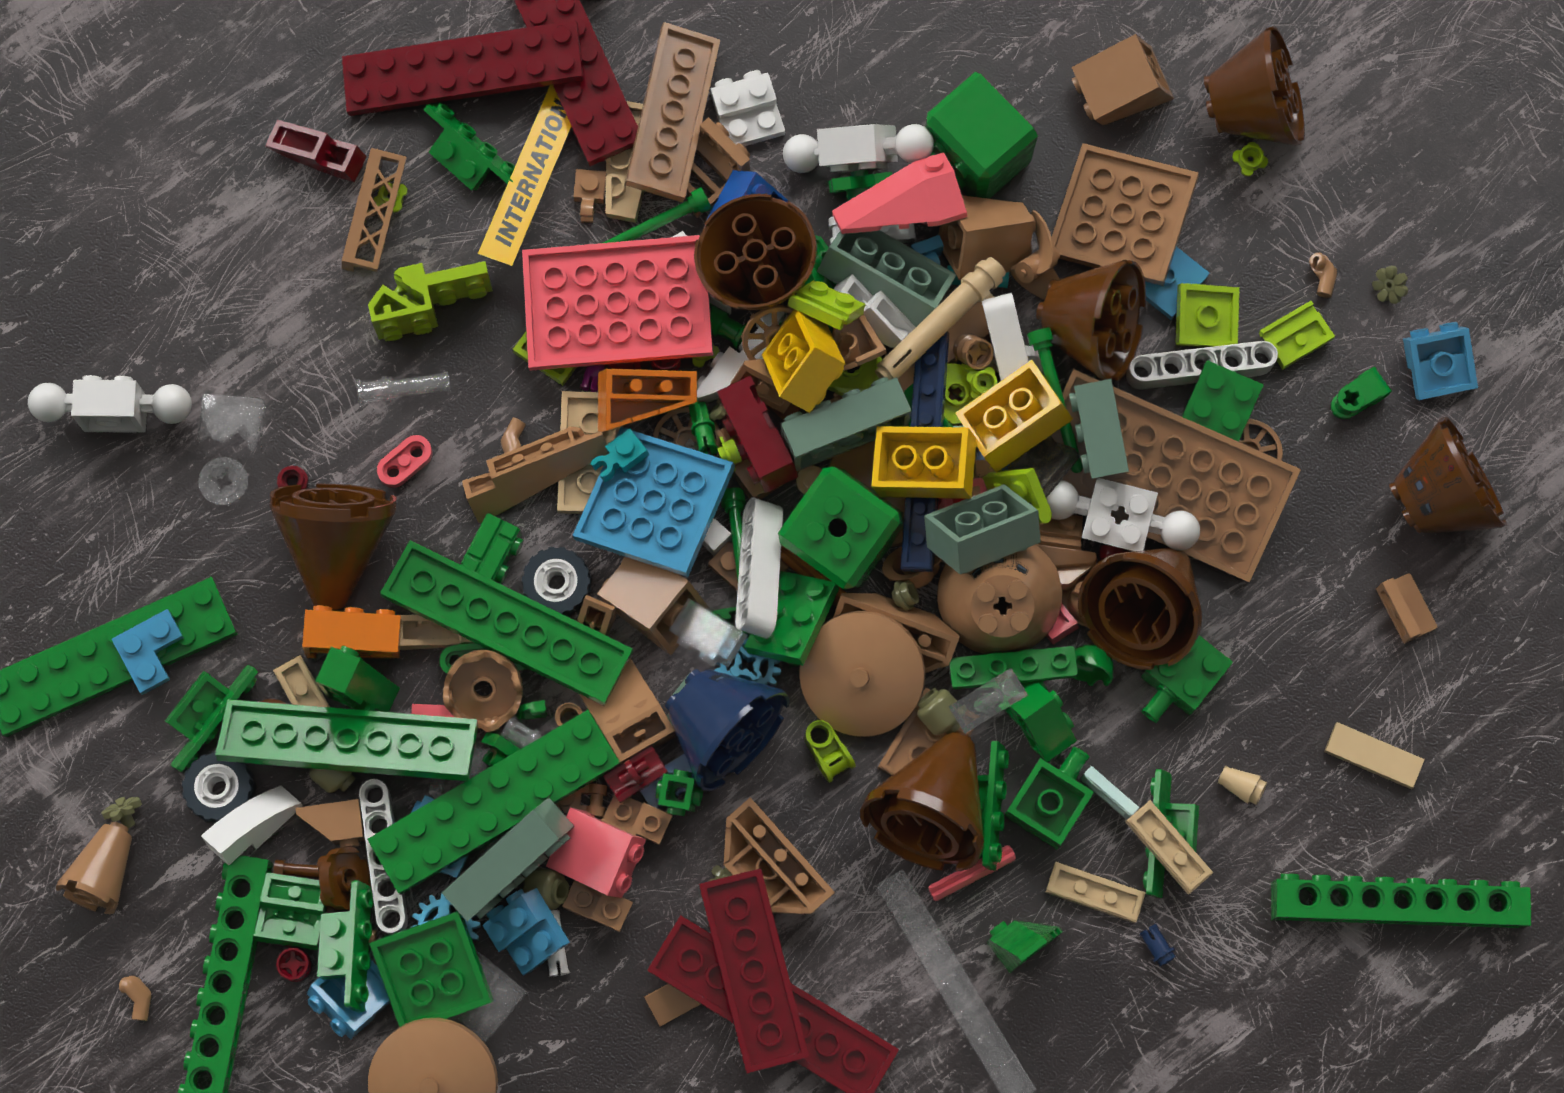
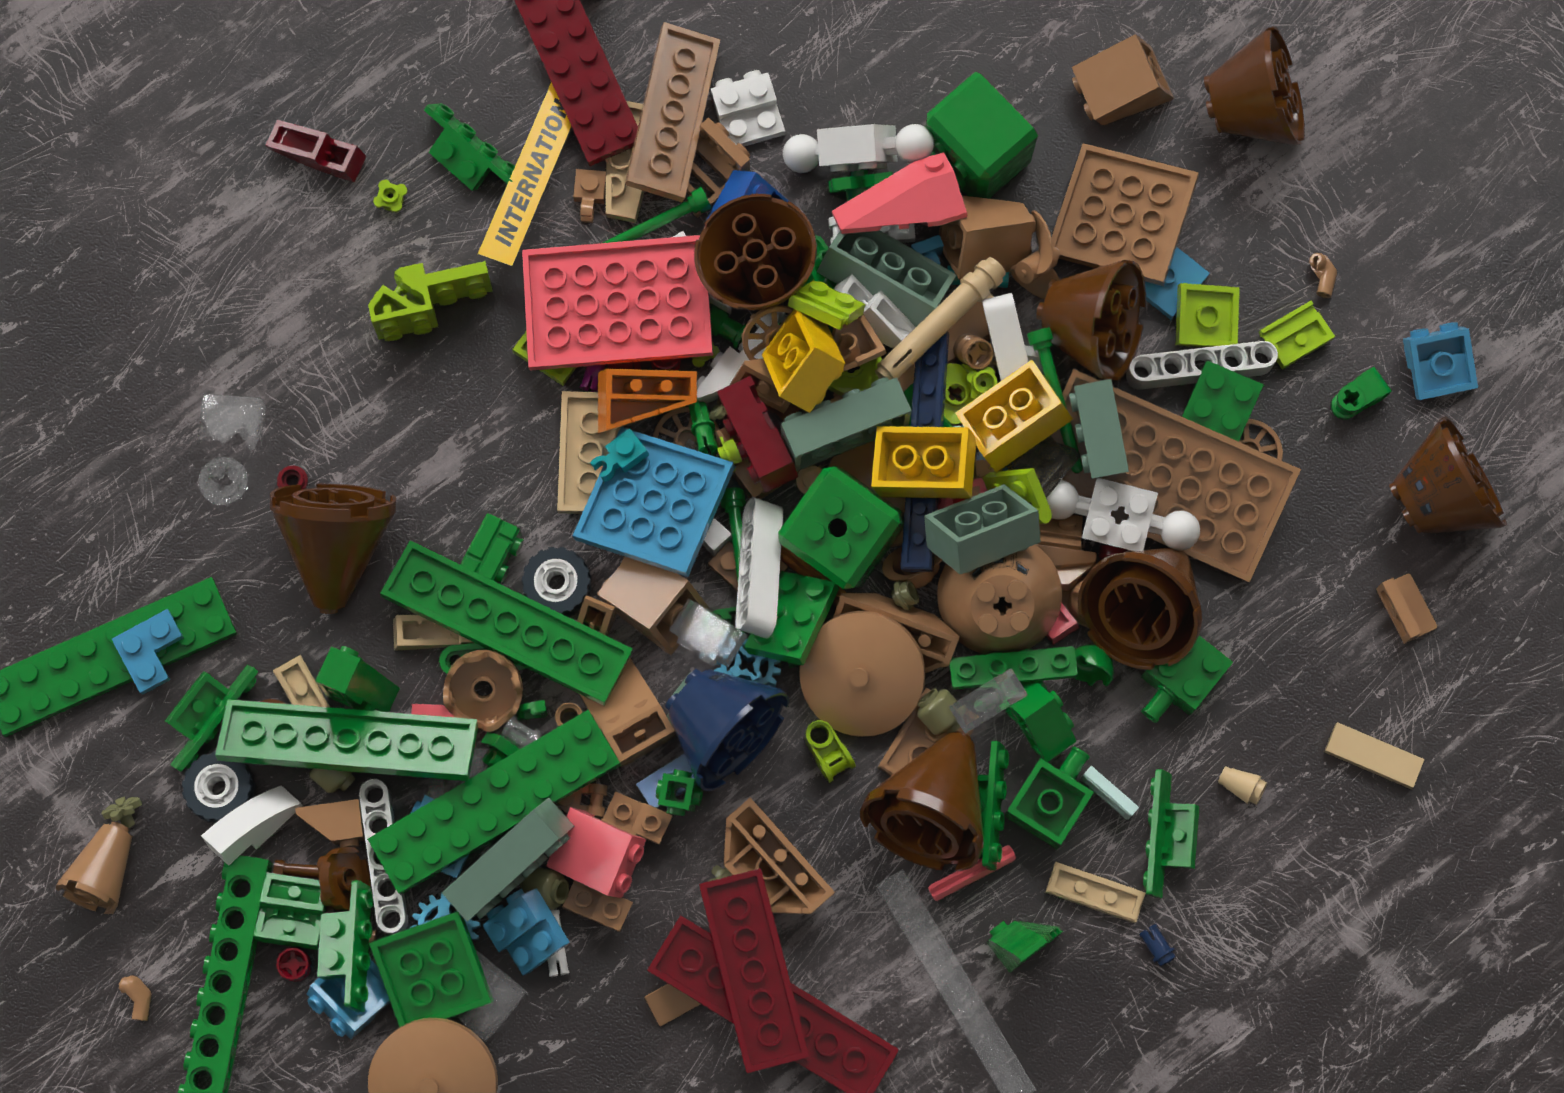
(109, 404): white brick -> none
(361, 213): medium nougat fence -> none
(366, 633): orange wedge -> none
(388, 388): clear pin -> none
(402, 459): coral plate -> none
(462, 68): dark red plate -> none
(511, 436): medium nougat arm -> none
(531, 469): medium nougat wedge -> none
(635, 774): dark red hips -> none
(1169, 847): tan tile -> none
(1250, 150): lime plate -> none
(1390, 284): olive plant -> none
(1513, 913): green brick -> none

